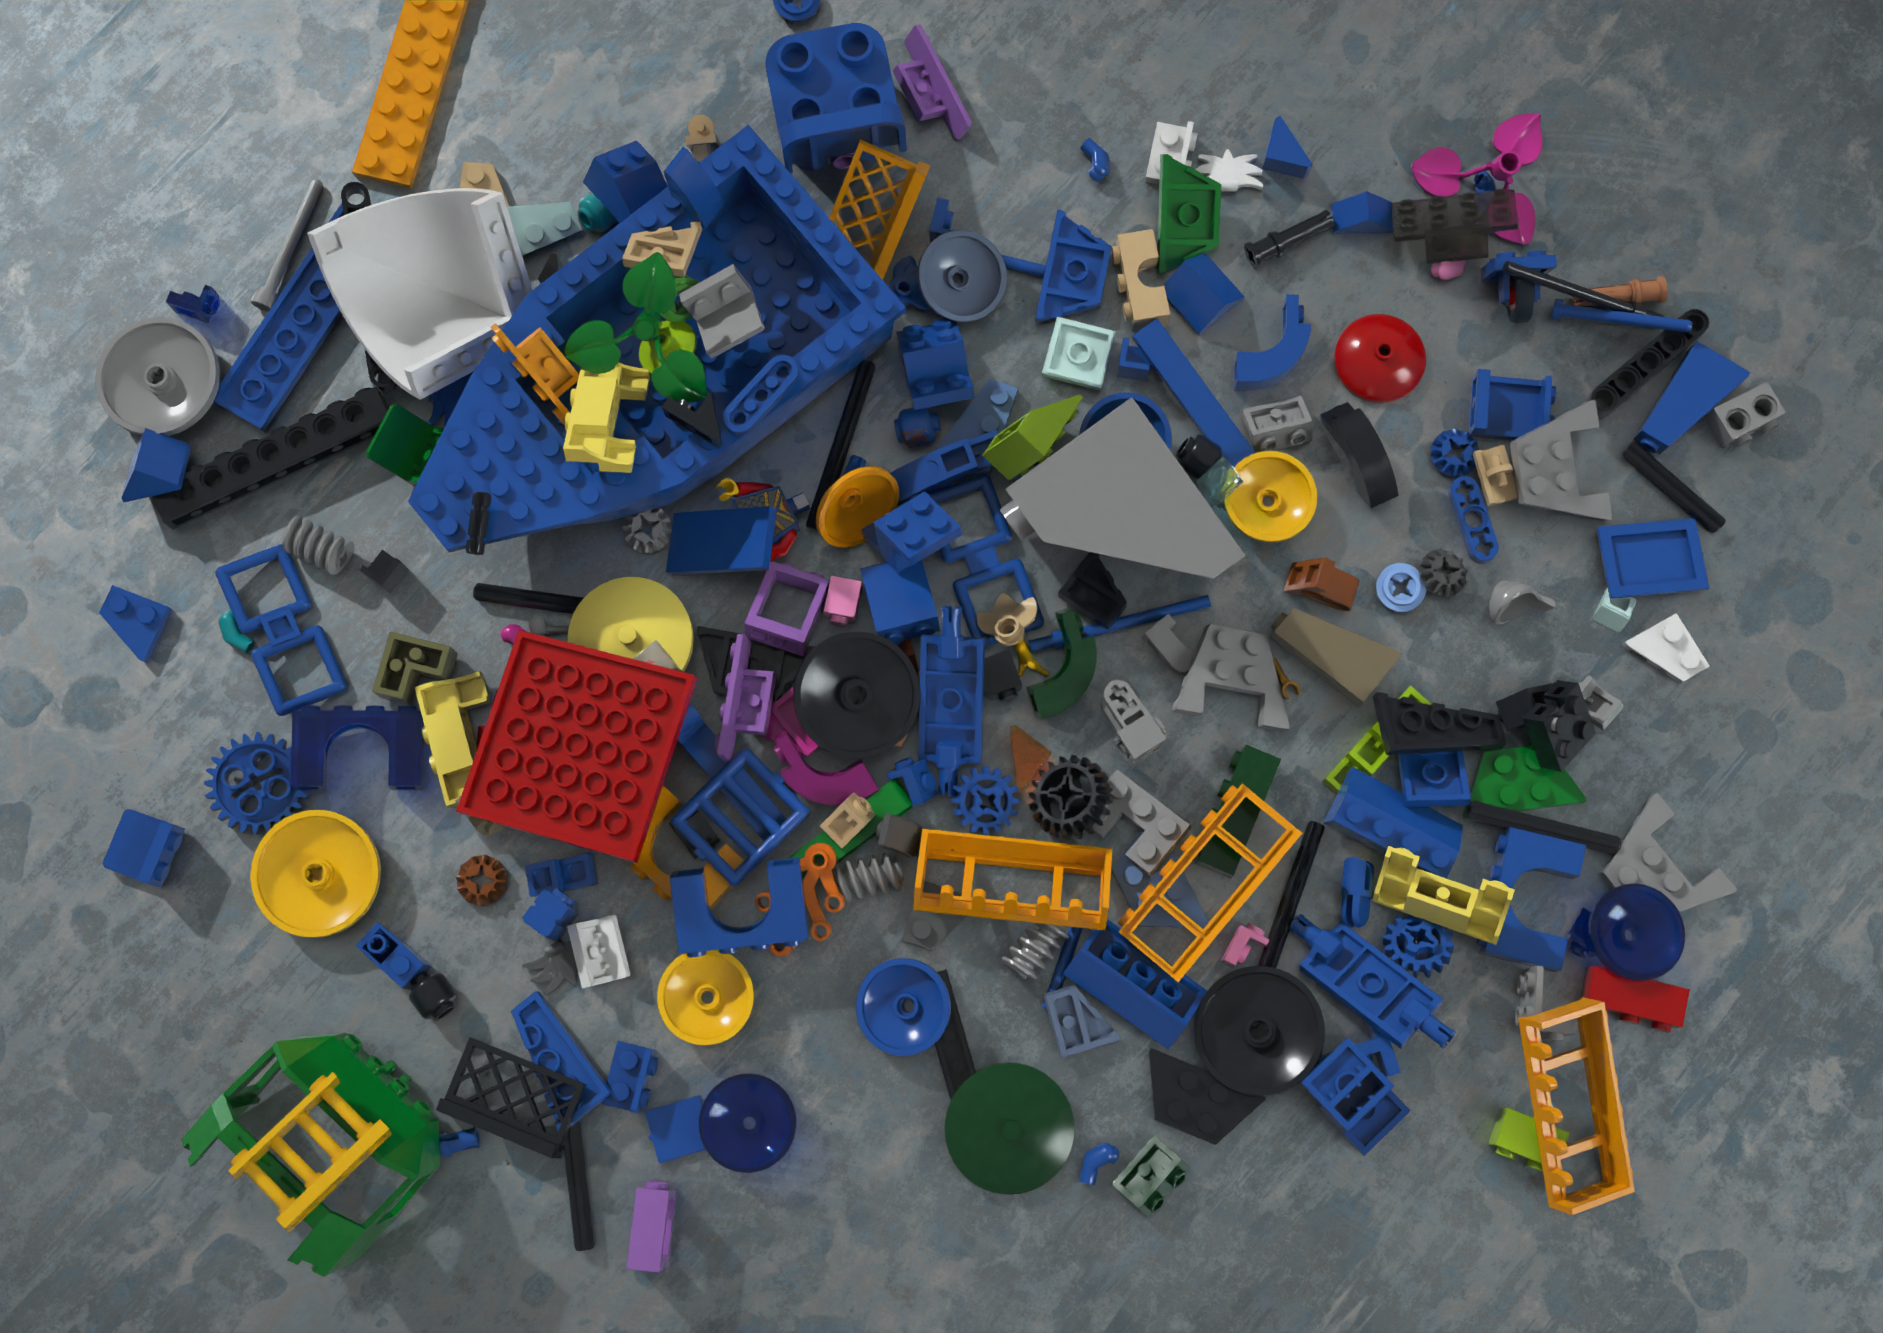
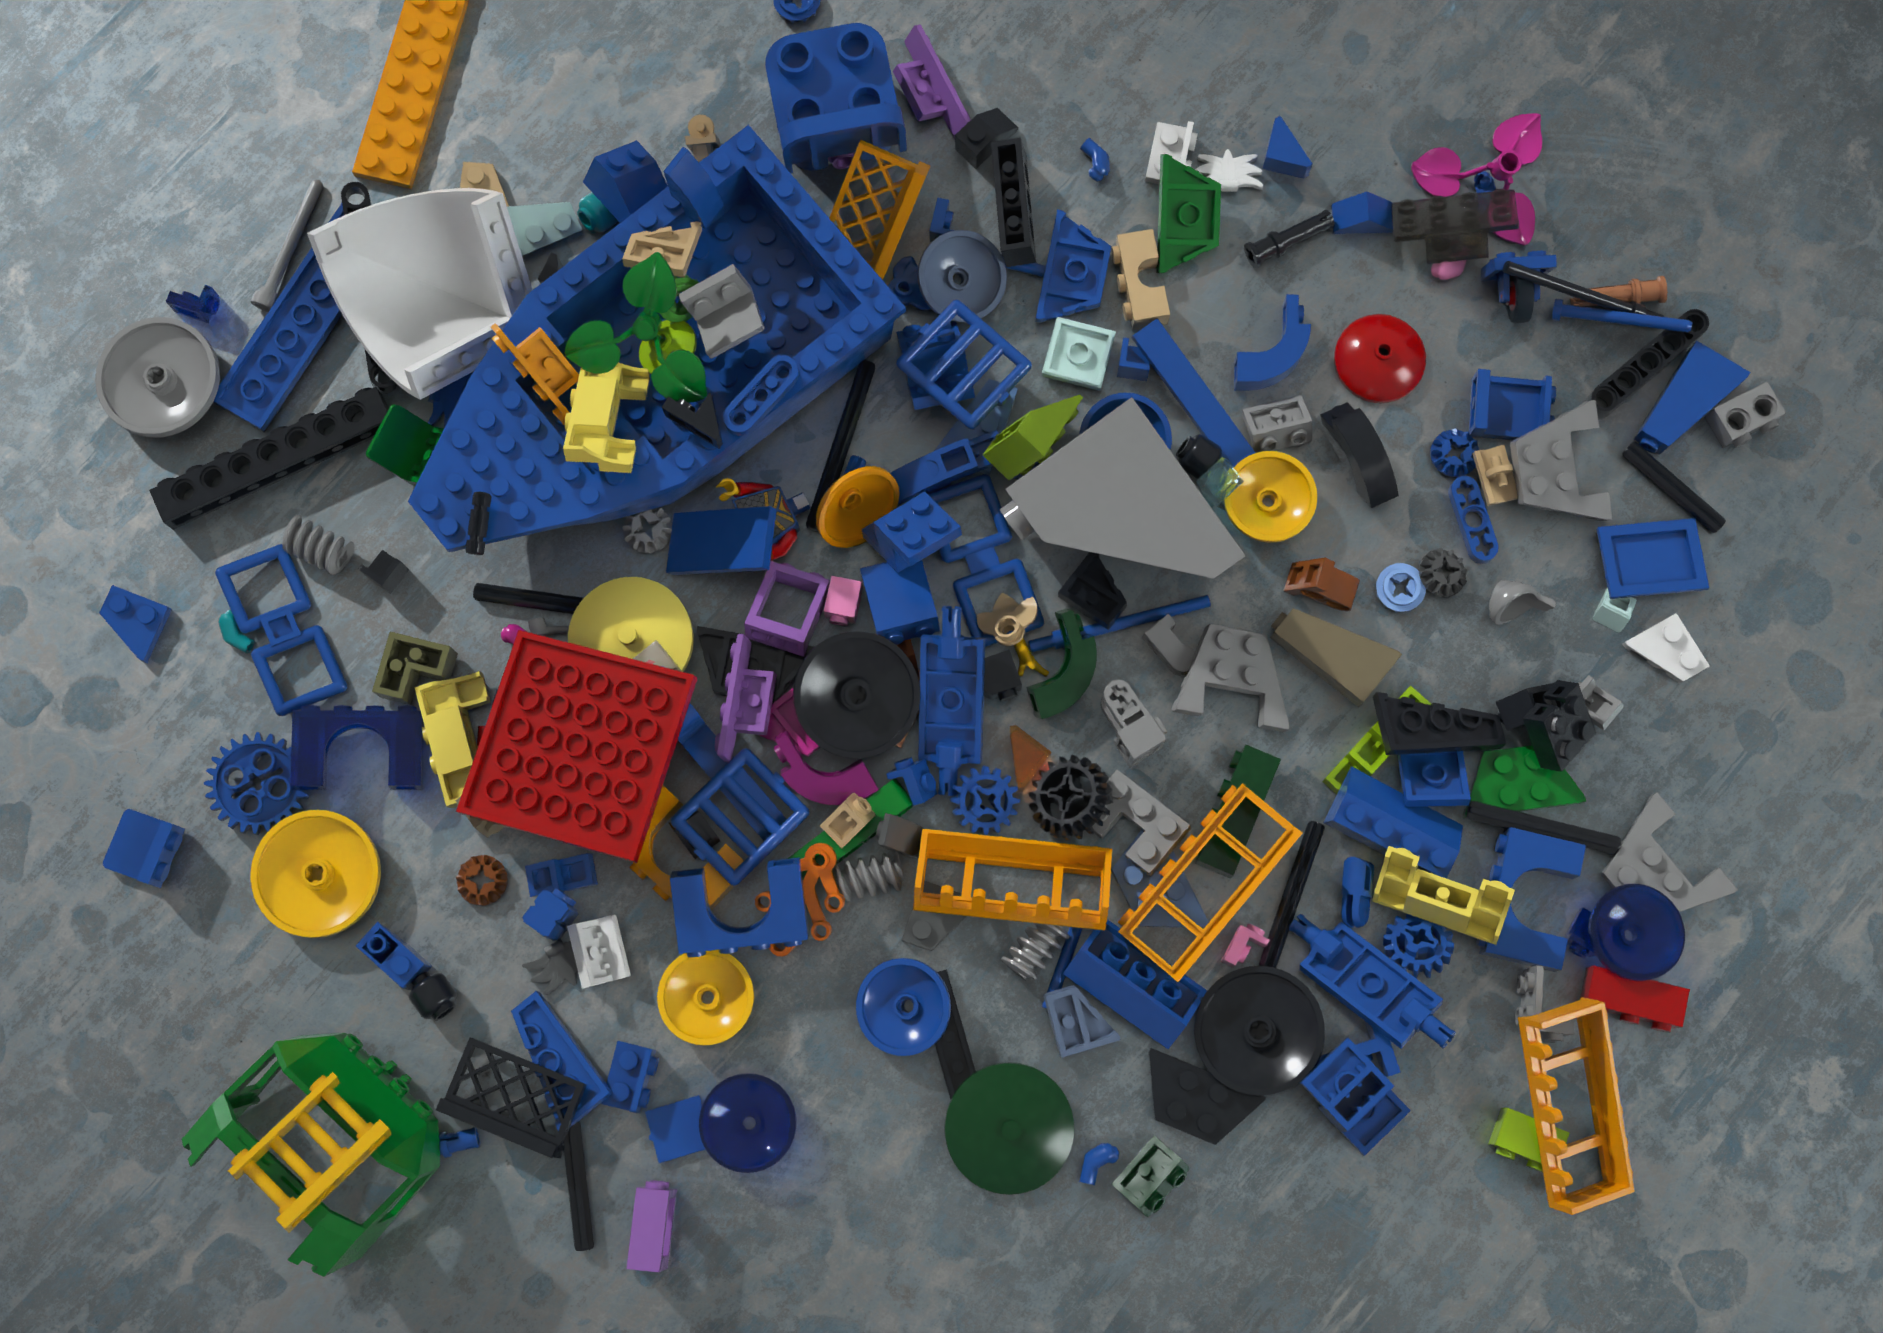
(156, 466): blue slope -> none
(917, 427): blue head -> none
(976, 136): none -> black slope
(977, 327): none -> blue bar
(1013, 202): none -> black brick
(1201, 292): blue slope -> none
(1284, 681): pearl gold hand -> none

